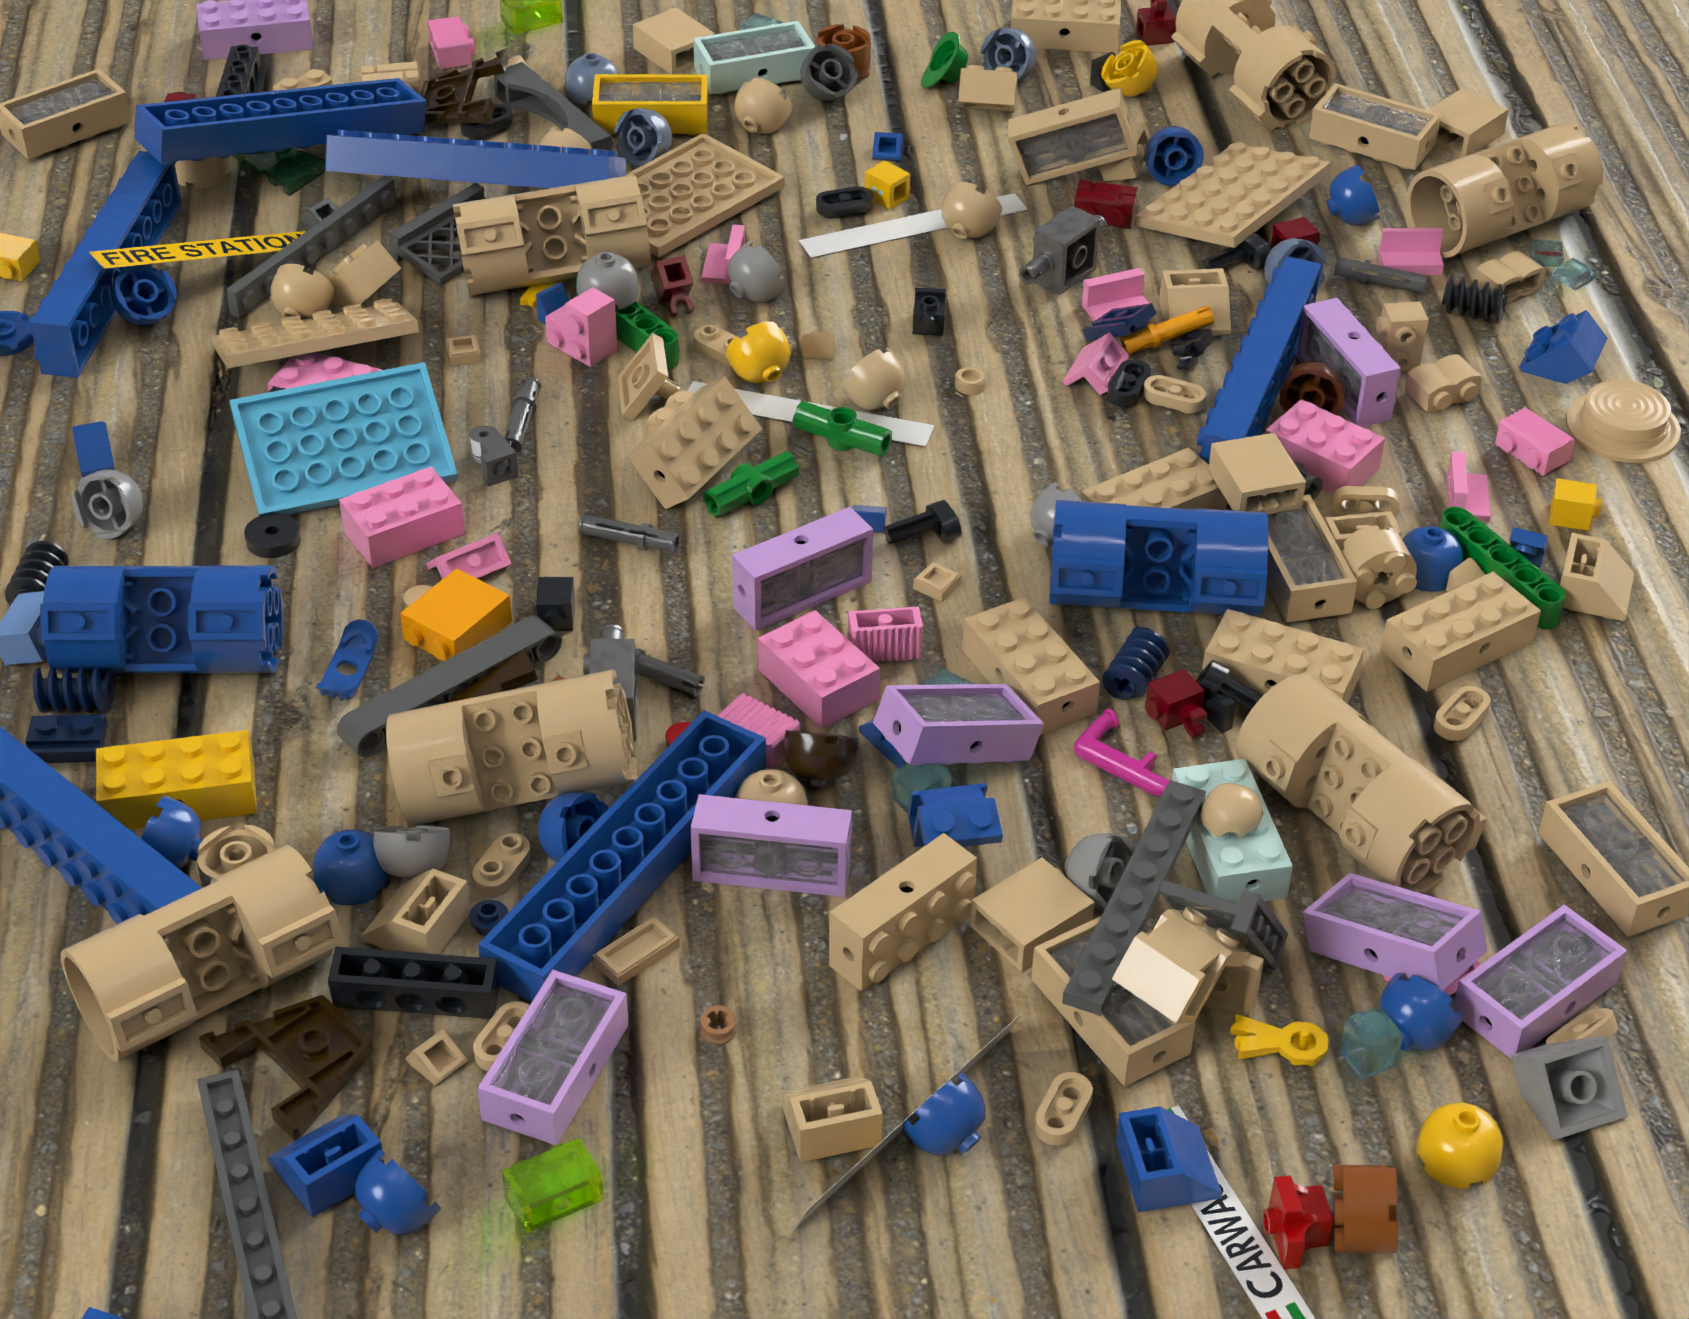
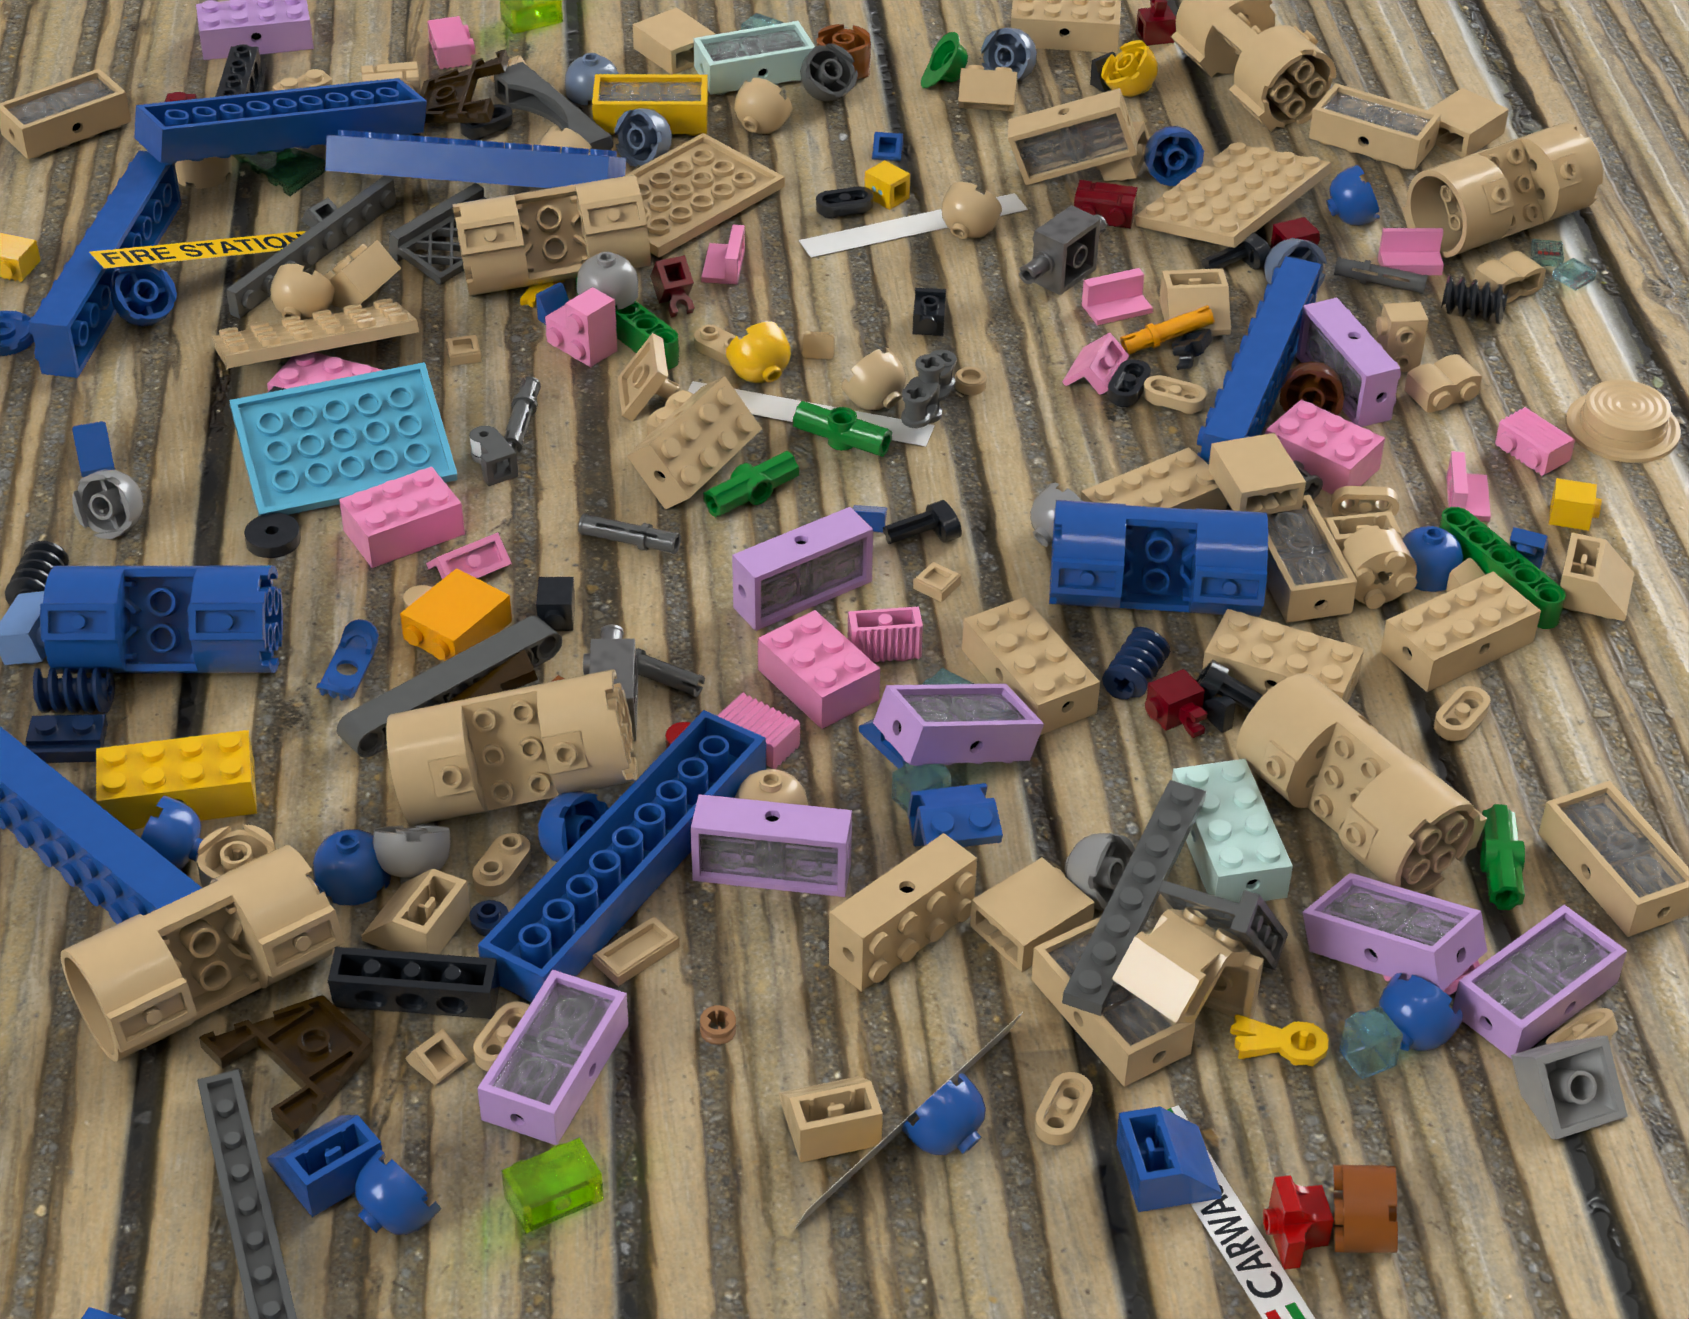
(755, 274): light grey cylinder -> none
(819, 756): dark brown cylinder -> none
(930, 387): none -> dark grey axle
(1115, 762): dark pink piece -> none
(1120, 321): dark blue plate -> none
(1231, 809): tan hair -> none
(1460, 1145): yellow cylinder -> none
(1502, 857): none -> green piece
(1565, 349): blue slope -> none

